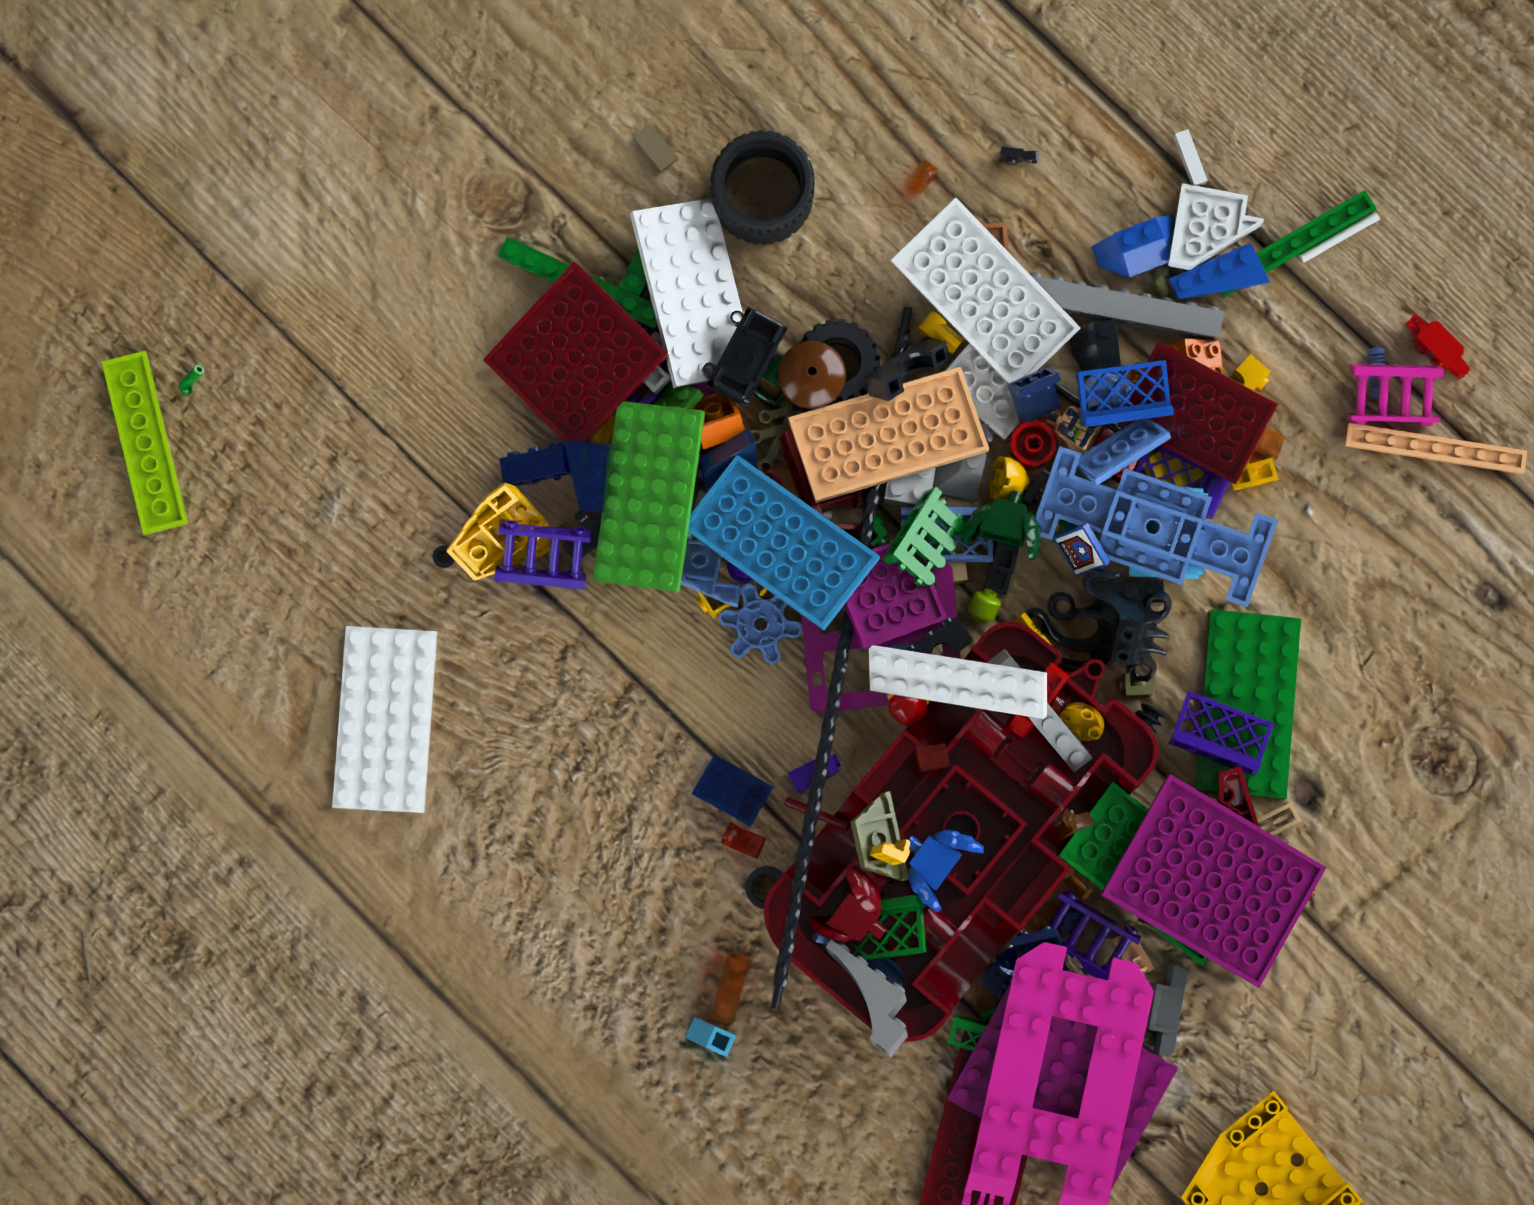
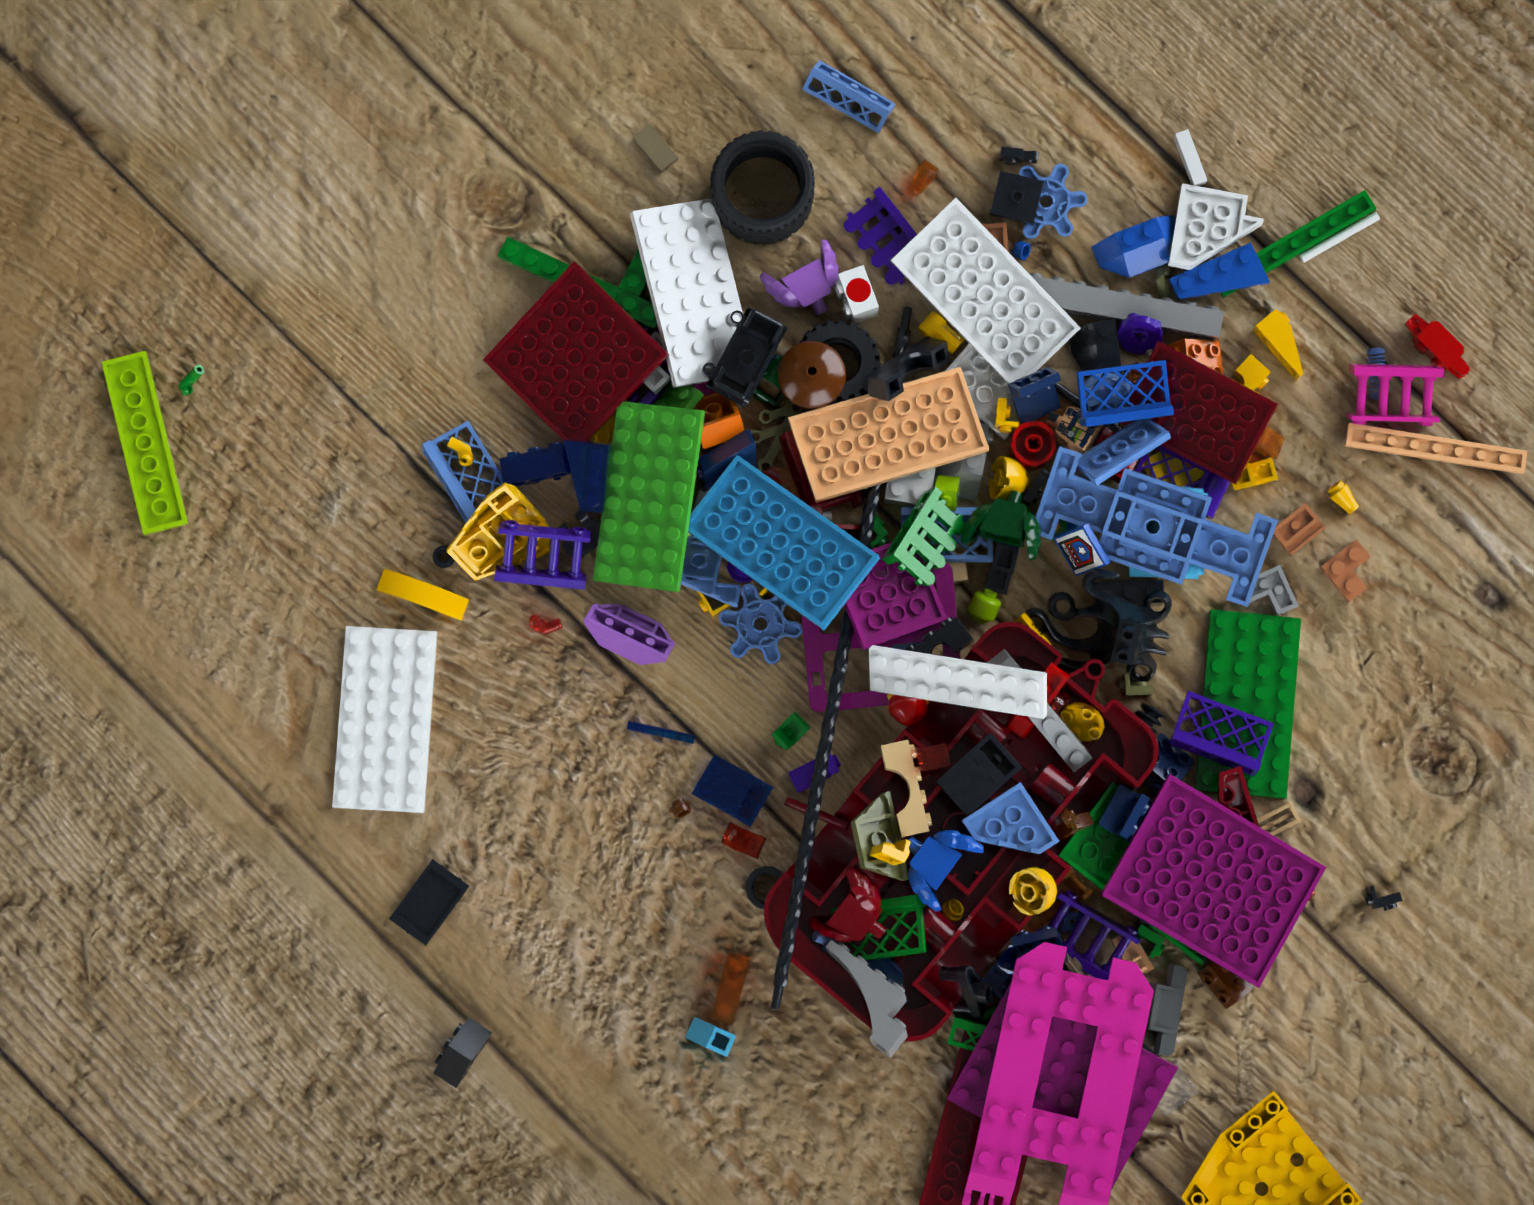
(423, 594): none -> yellow slope
(429, 902): none -> black piece
(448, 477): none -> medium blue fence
(461, 1052): none -> black brick
(463, 450): none -> yellow arm
(544, 627): none -> clear red arm
(629, 633): none -> medium lavender wedge
(661, 732): none -> clear blue bar
(680, 808): none -> reddish brown plate
(790, 731): none -> green bracket
(806, 284): none -> medium lavender torso
(849, 88): none -> medium blue fence
(857, 295): none -> white brick
(885, 226): none -> dark purple fence
(899, 759): none -> tan arch
(950, 490): none -> lime brick
(952, 909): none -> yellow plate
(975, 992): none -> black connector
(979, 774): none -> black slope
(1003, 412): none -> yellow bracket
(1011, 823): none -> medium blue plate
(1016, 198): none -> black plate
(1021, 250): none -> blue hinge
(1033, 890): none -> yellow cylinder
(1061, 199): none -> medium blue plate
(1124, 812): none -> dark blue bracket
(1139, 324): none -> dark purple plate
(1150, 935): none -> green bracket
(1170, 761): none -> dark blue bracket
(1224, 984): none -> reddish brown bracket
(1276, 587): none -> light grey plate
(1279, 339): none -> yellow slope
(1298, 529): none -> nougat plate
(1341, 573): none -> nougat plate
(1342, 496): none -> yellow cone
(1387, 902): none -> black bracket

